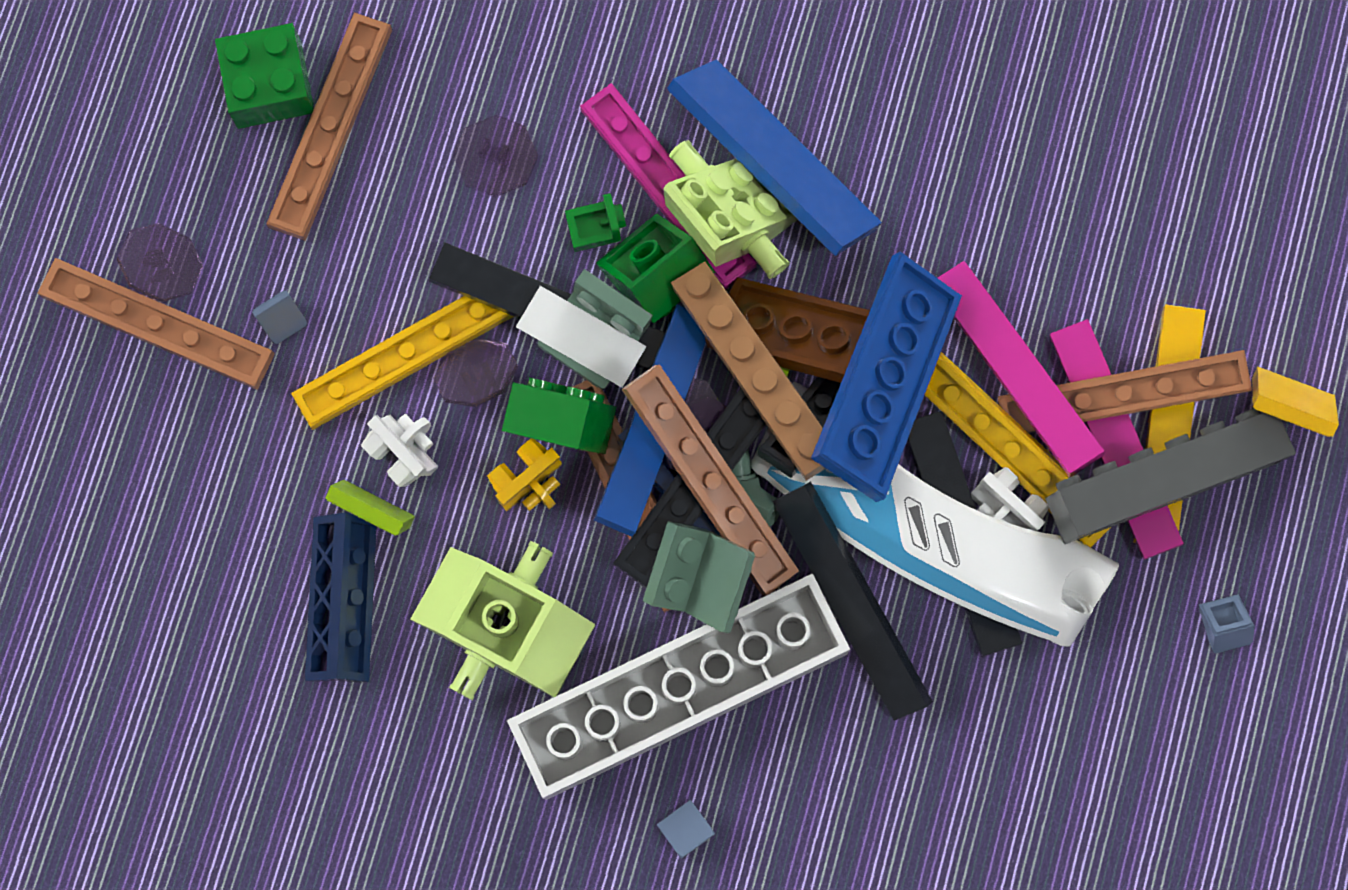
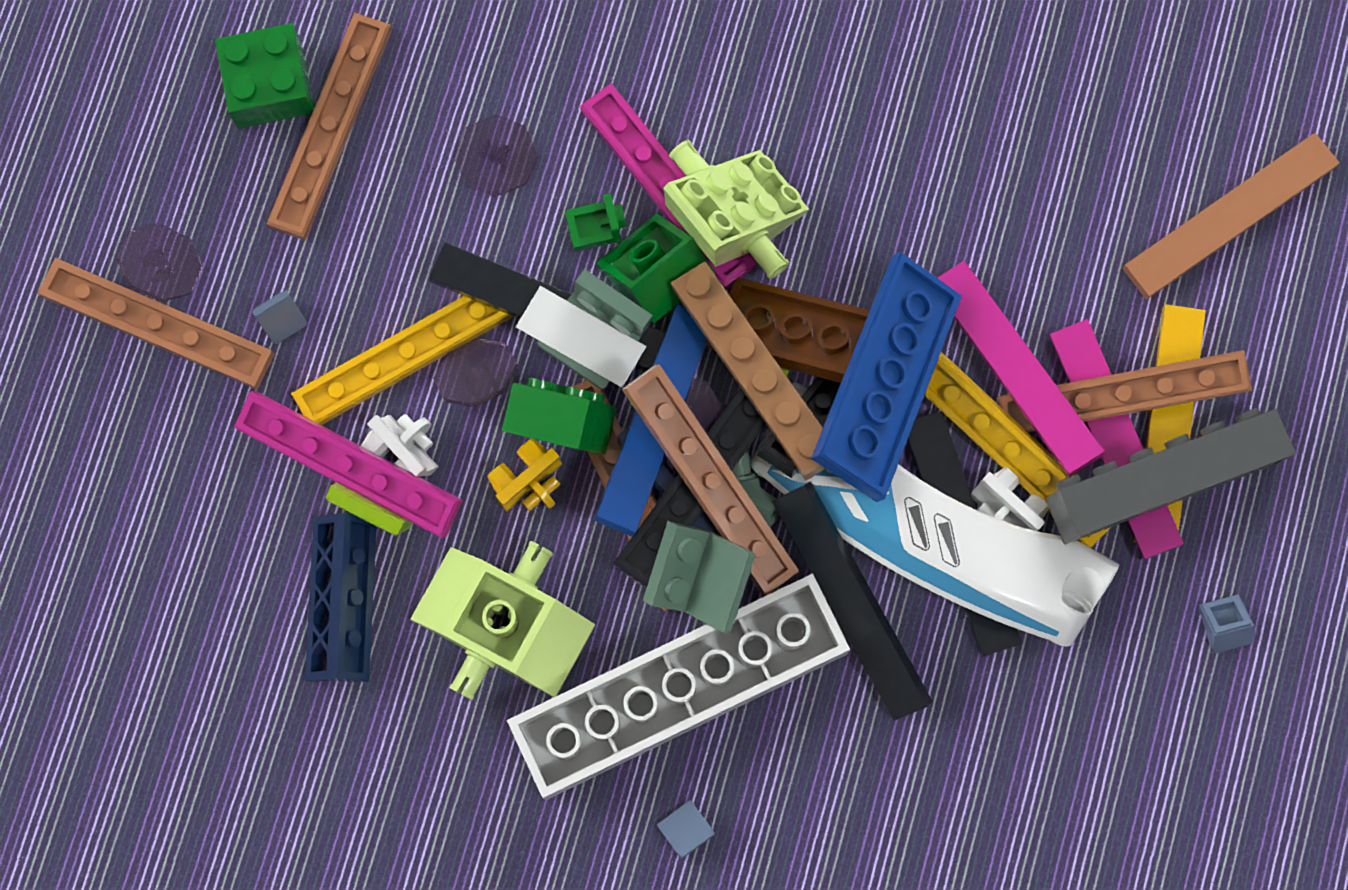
(348, 464): none -> dark pink tile
(774, 156): blue tile -> none
(1230, 216): none -> nougat tile
(1294, 402): yellow tile -> none

